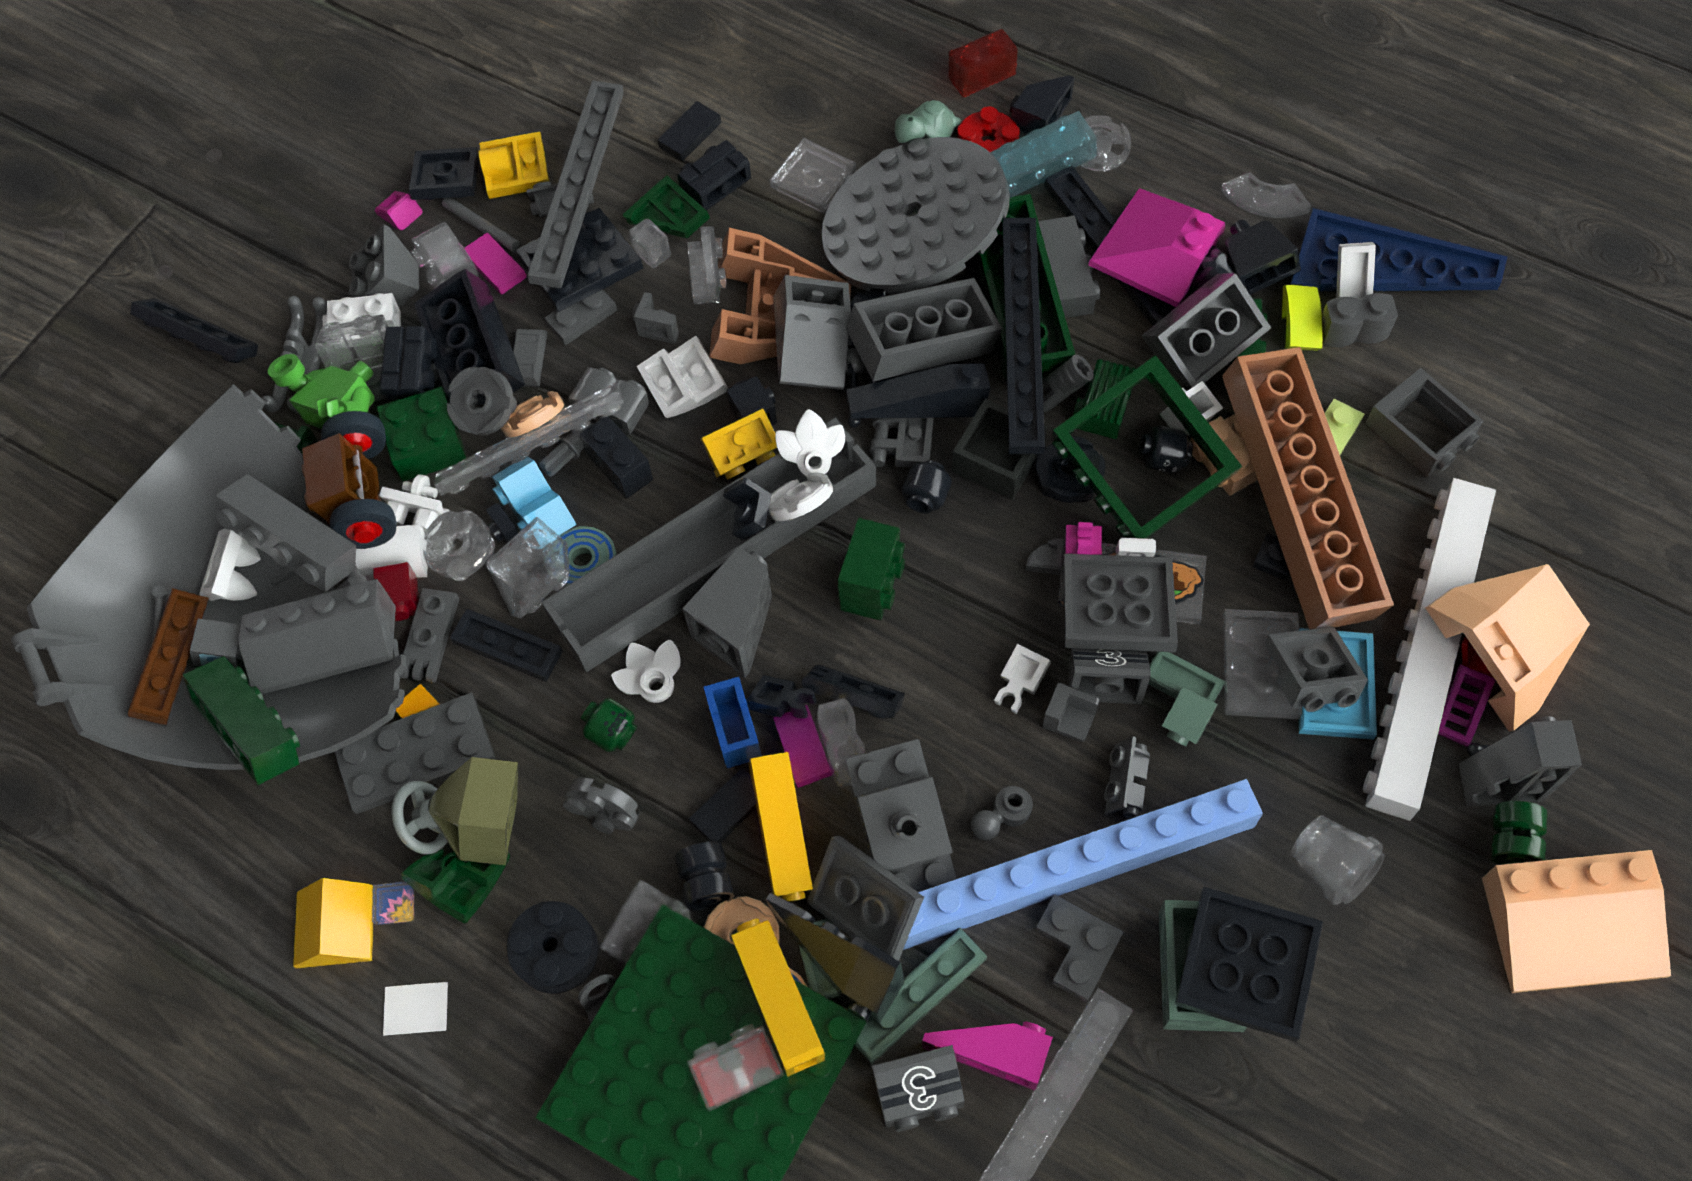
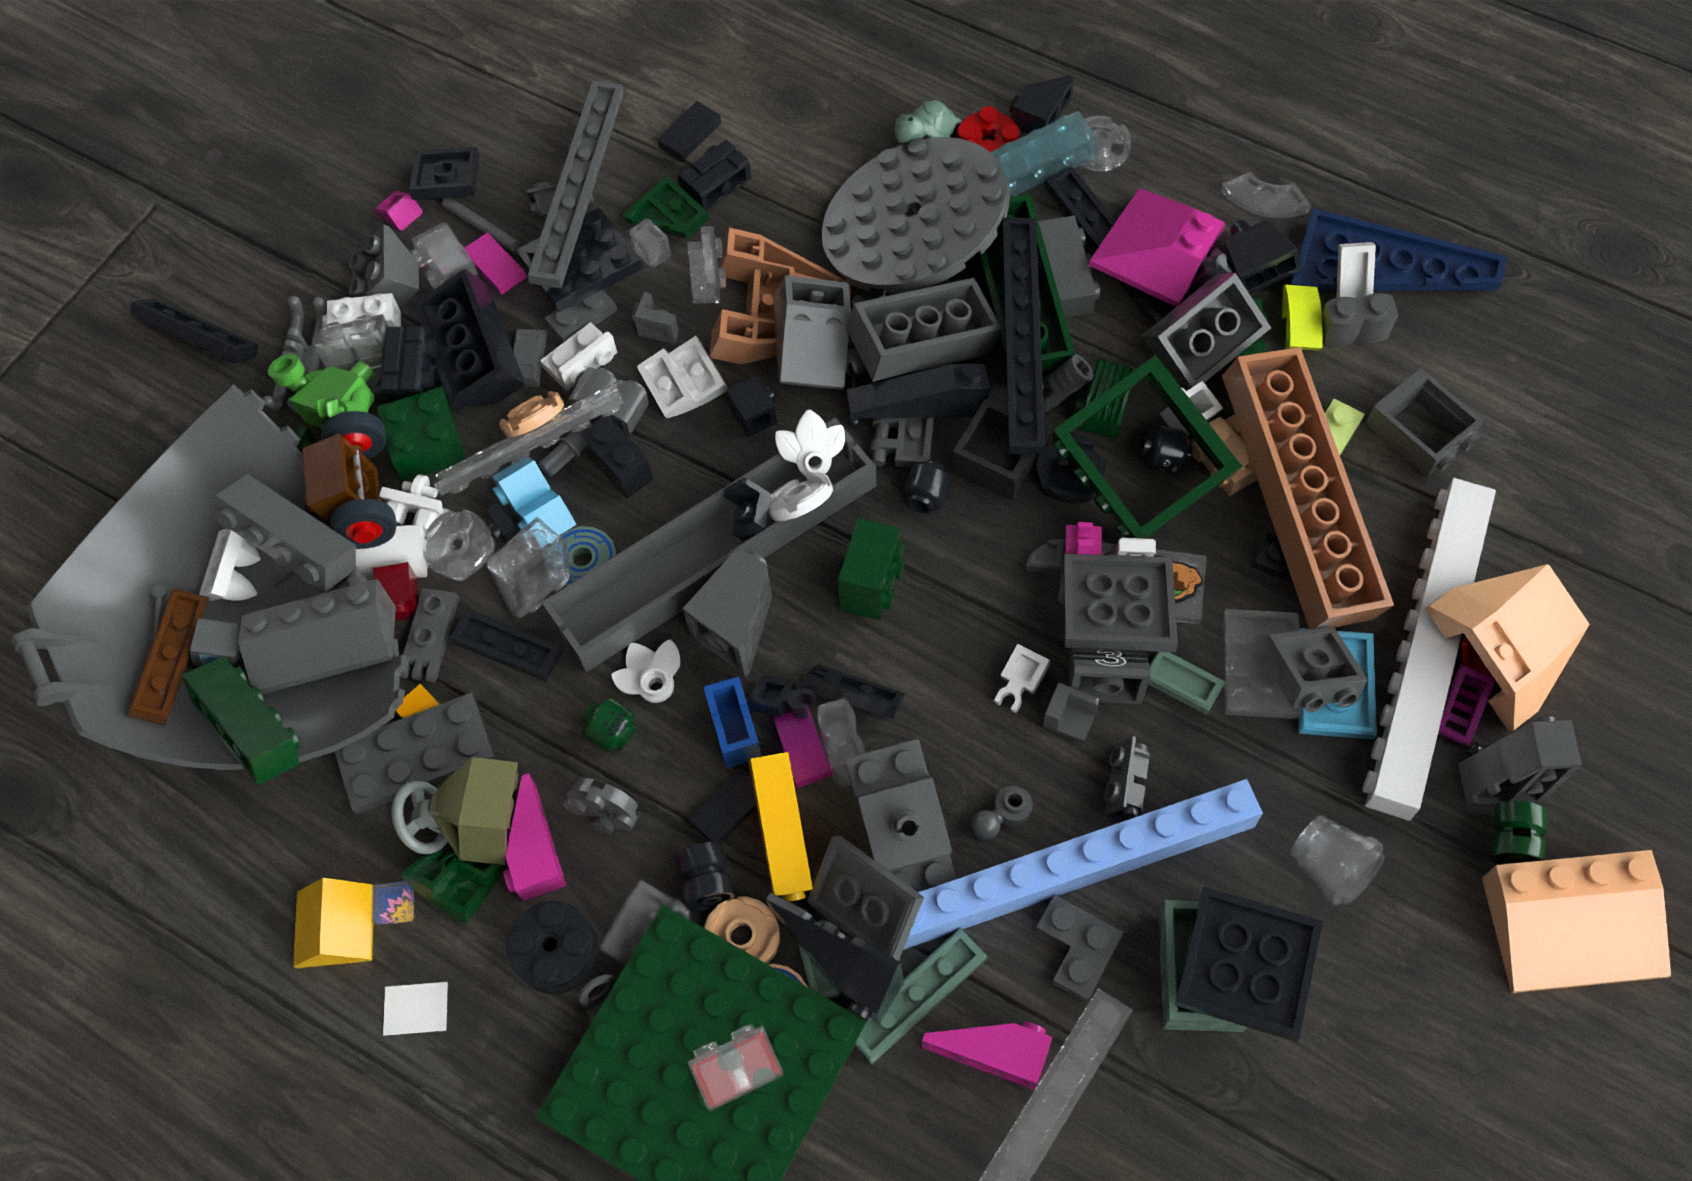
(497, 407): dark grey plate -> none
(513, 164): yellow plate -> none
(530, 848): none -> dark pink slope
(582, 350): none -> white bracket
(741, 443): yellow bracket -> none
(778, 997): yellow slope -> none
(812, 174): clear tile -> none
(919, 1088): dark grey slope -> none
(982, 63): clear red brick -> none
(1188, 717): sand green brick -> none

